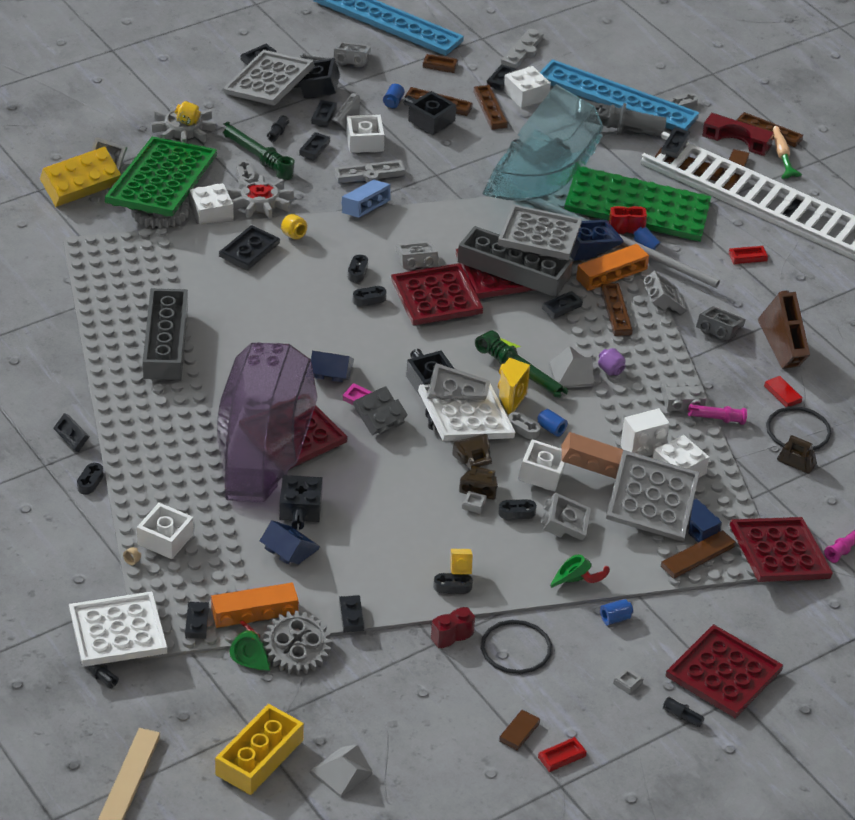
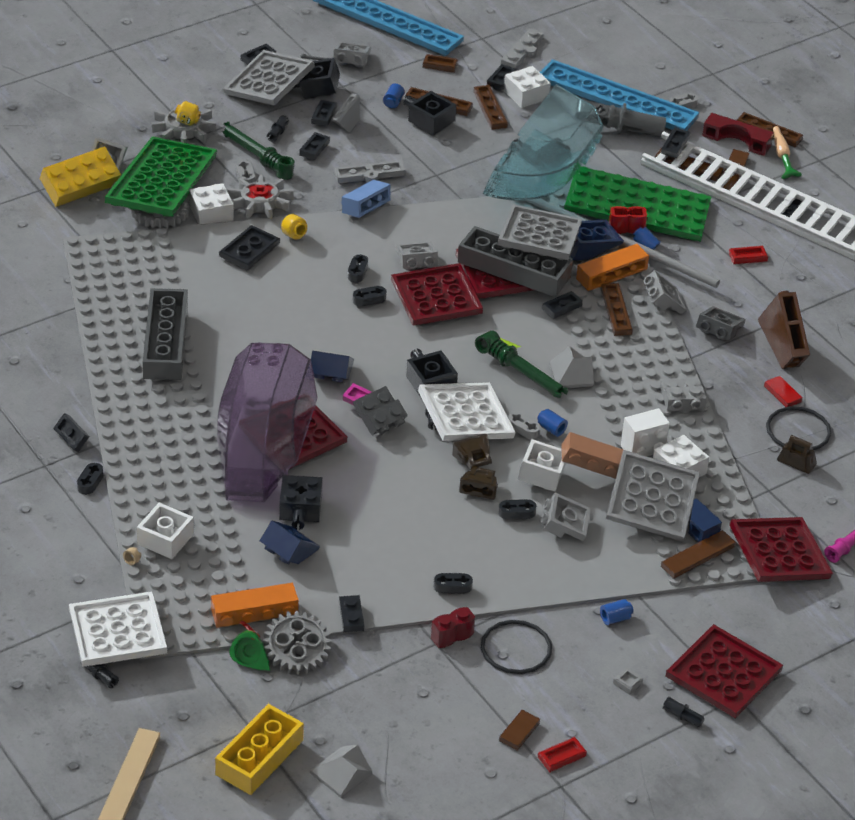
(197, 620): black plate -> none
(365, 133): white brick -> none
(455, 384): light grey wing -> none
(461, 561): yellow brick -> none
(474, 502): light grey tile -> none
(513, 383): yellow slope -> none
(577, 569): green piece -> none
(611, 362): medium lavender head -> none
(726, 414): dark pink pin -> none

